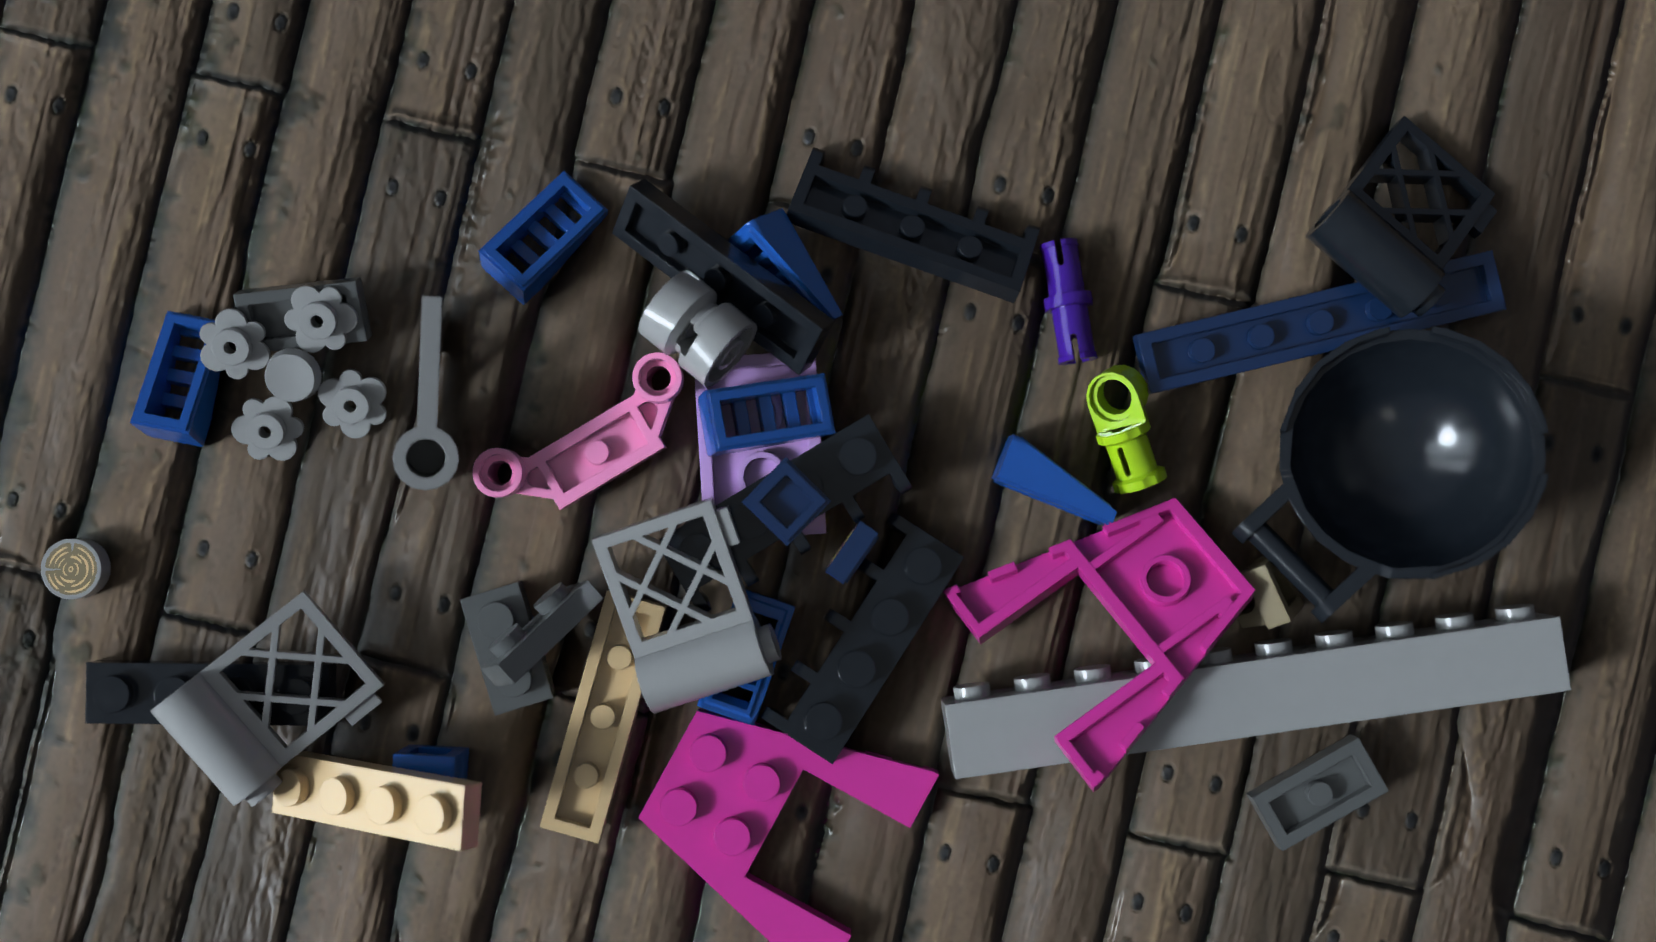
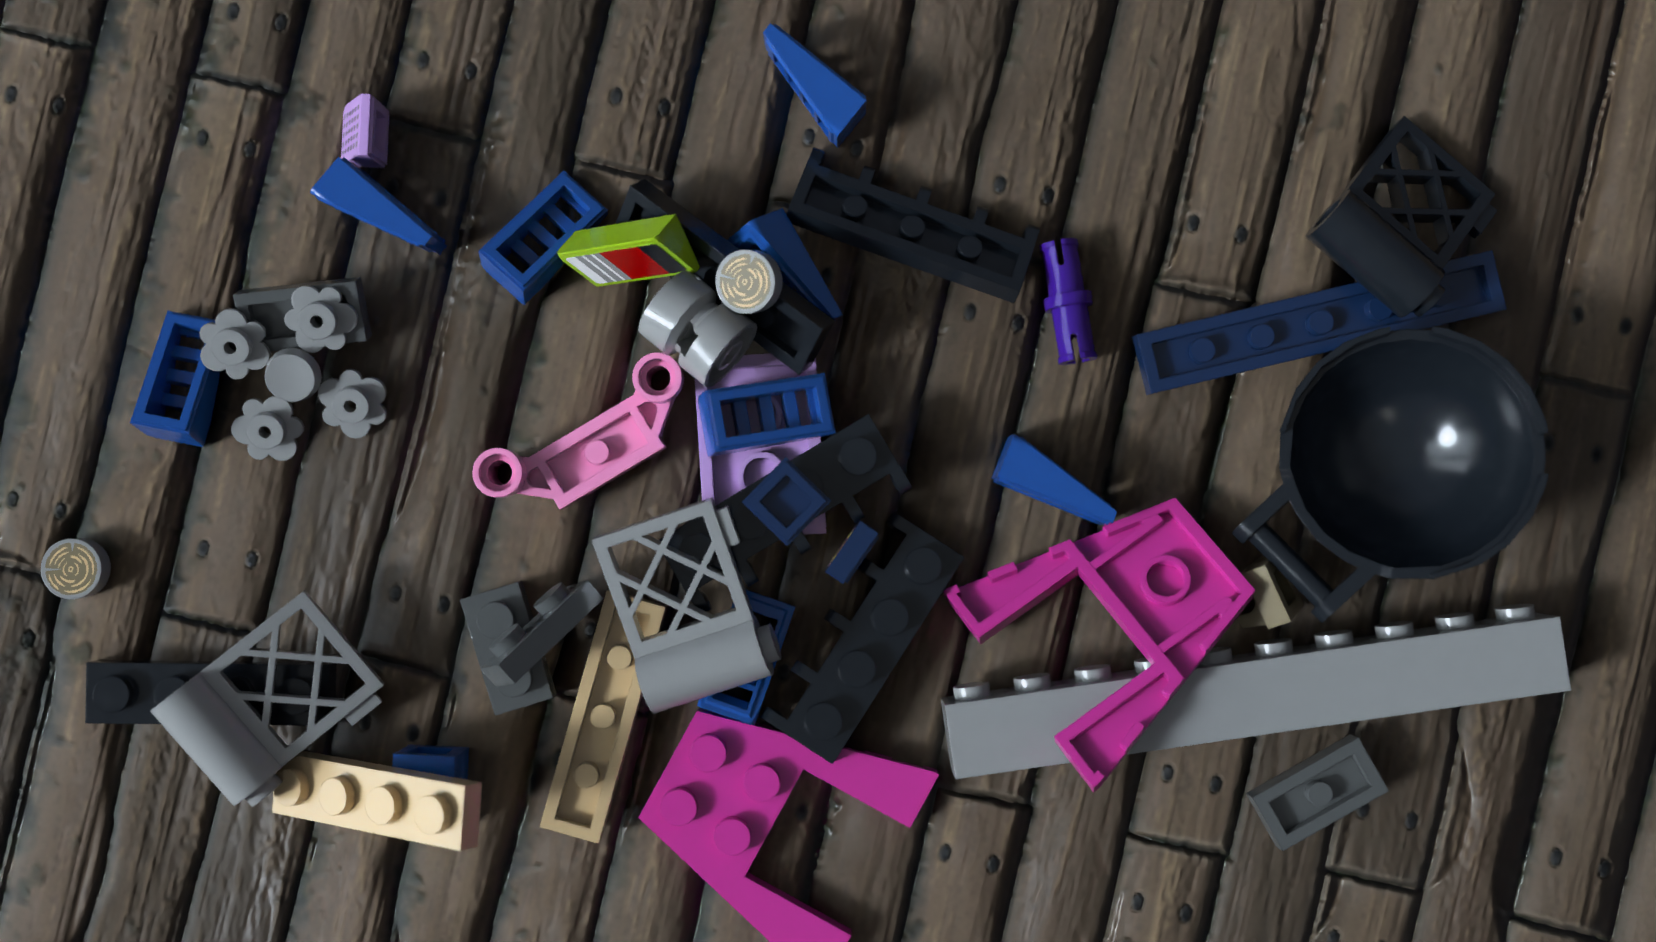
(362, 197): none -> blue slope
(365, 132): none -> lavender slope
(426, 454): light grey piece -> none
(630, 251): none -> slope
(748, 281): none -> tile
(825, 94): none -> blue slope
(1125, 431): lime connector -> none

